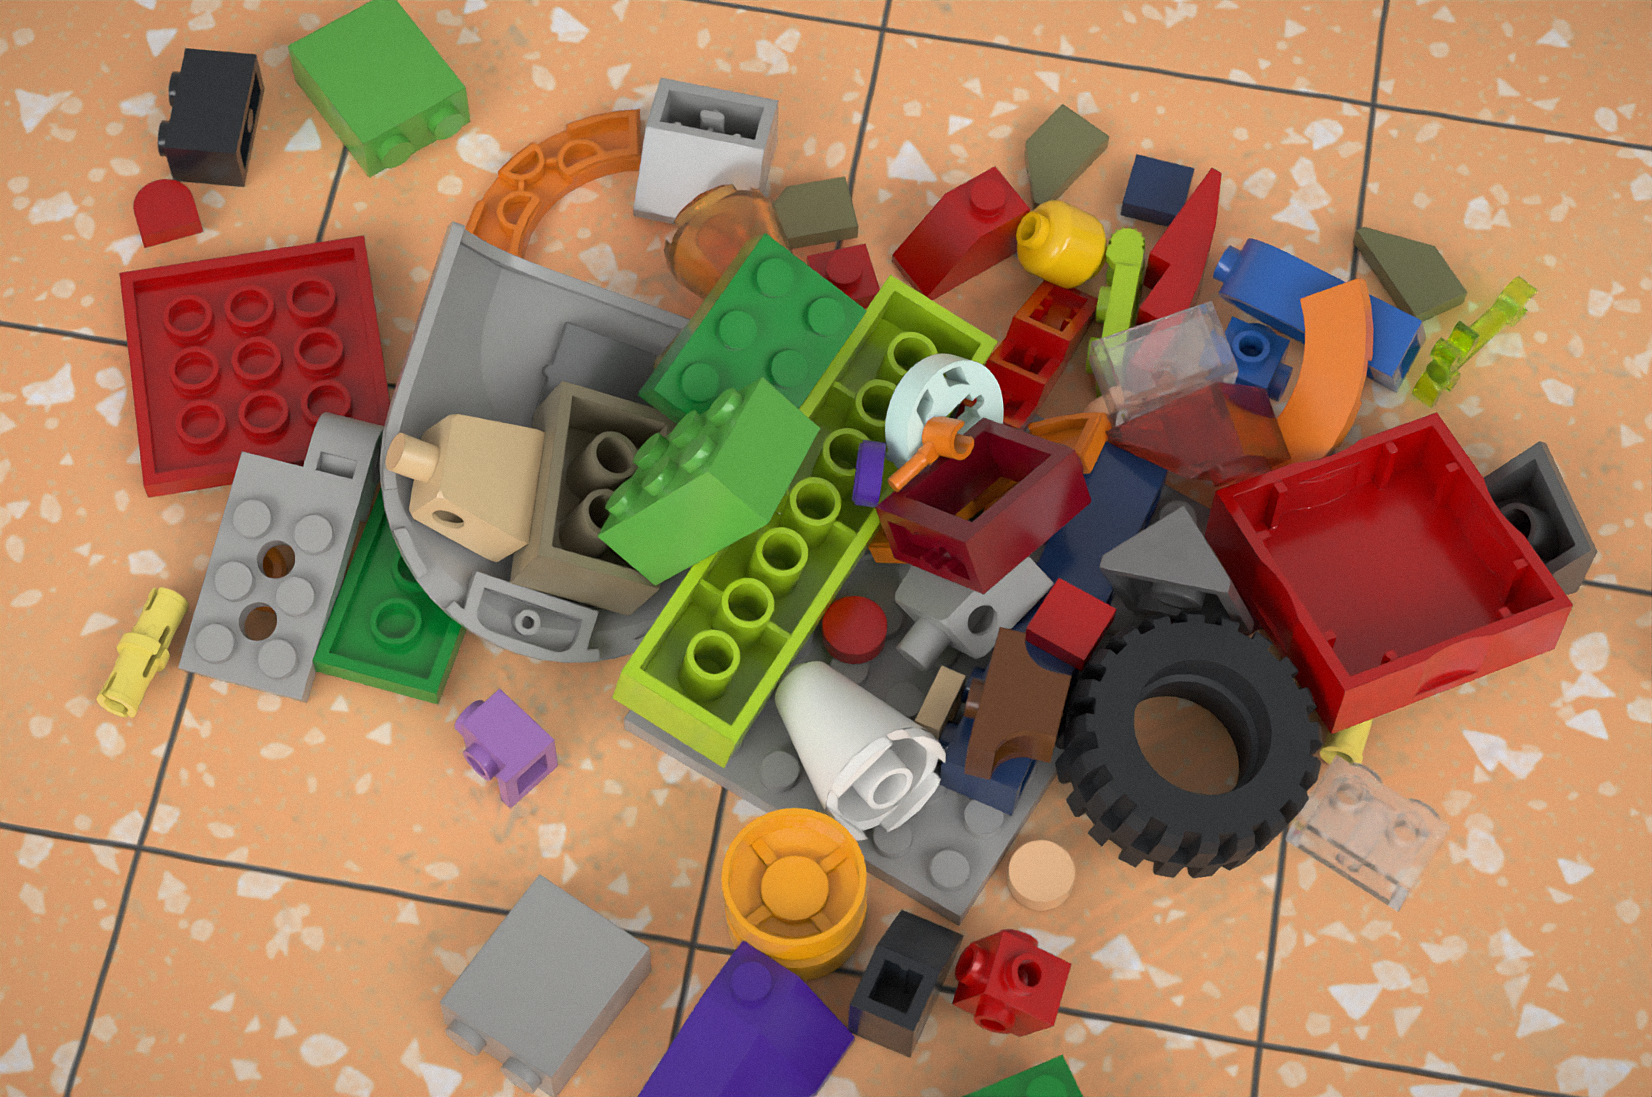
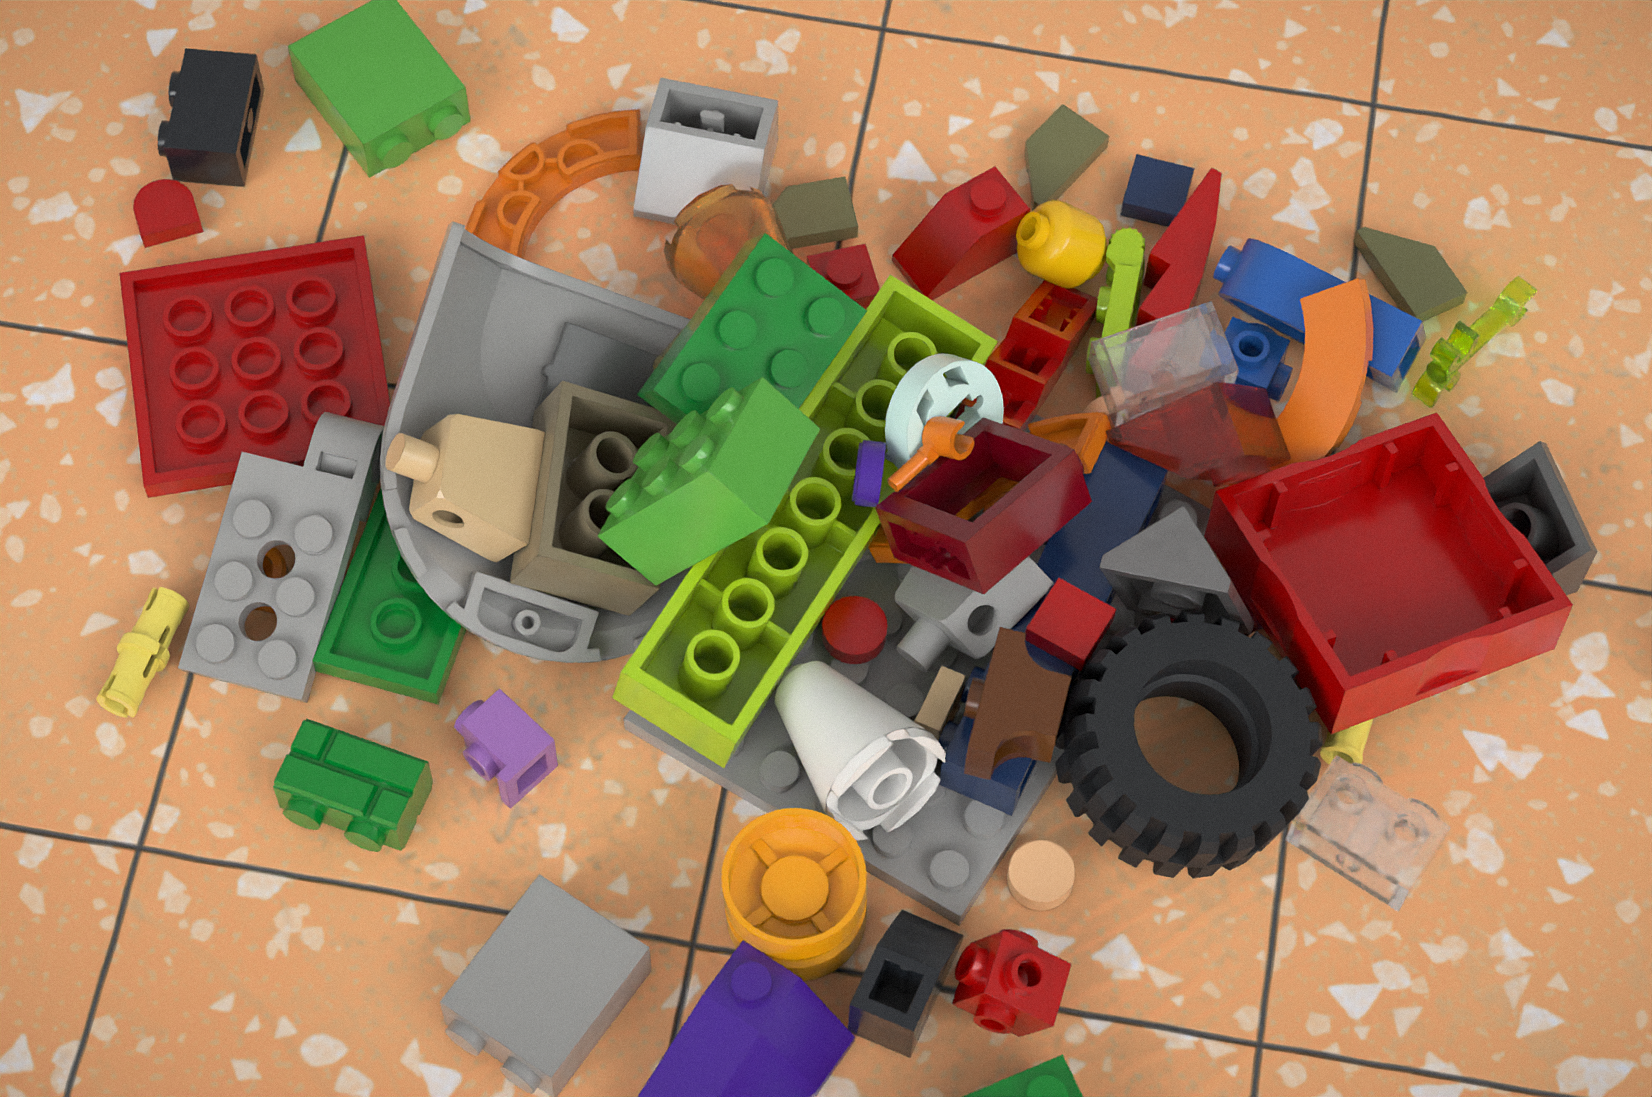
(352, 786): none -> green brick

